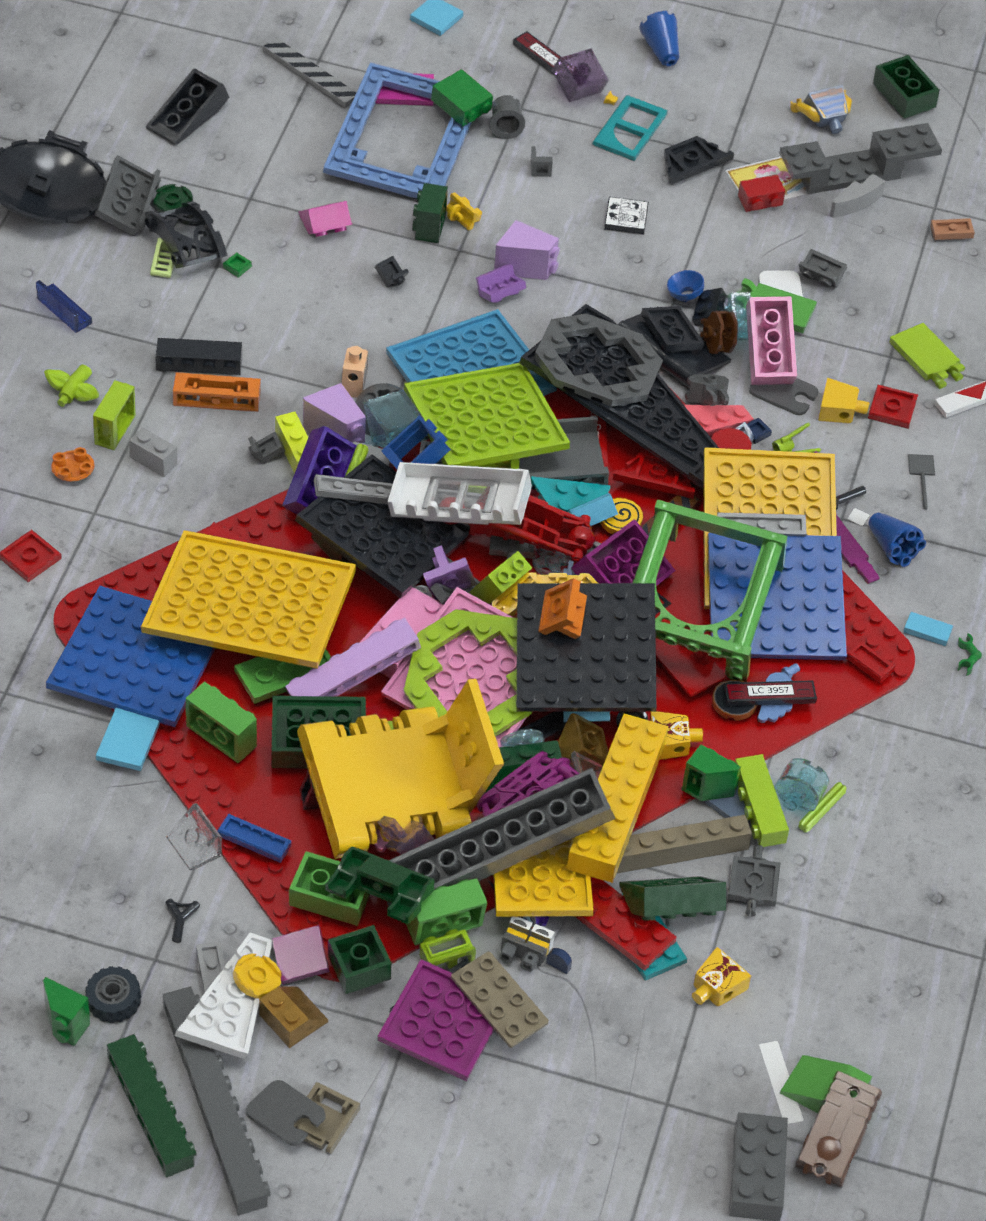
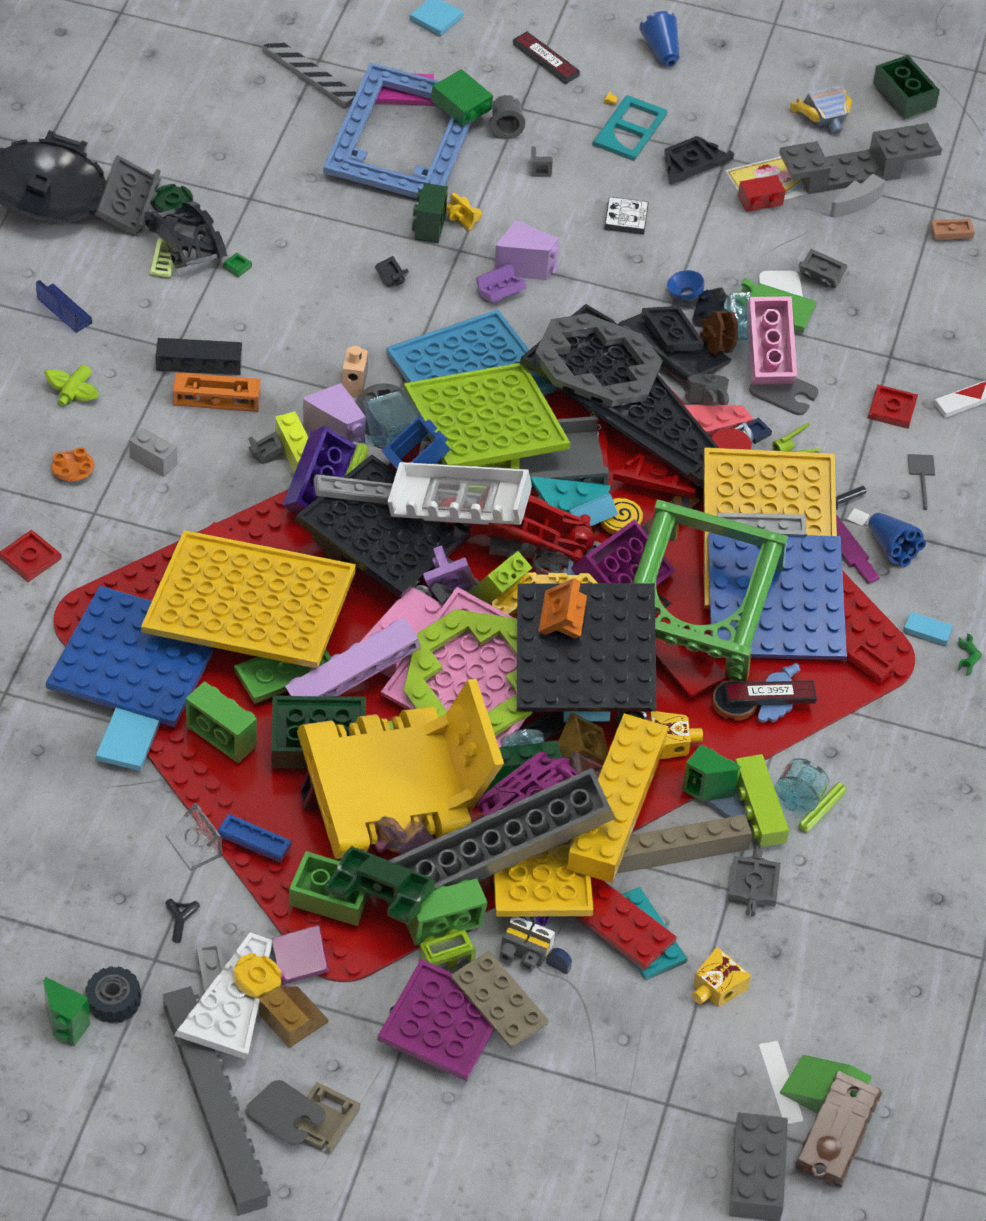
(114, 415): lime window -> none
(151, 1106): dark green brick -> none
(189, 107): black slope -> none
(325, 218): slope -> none
(359, 959): dark green brick -> none
(580, 75): clear purple brick -> none
(674, 896): dark green slope -> none
(841, 402): yellow torso -> none
(927, 354): lime tile -> none

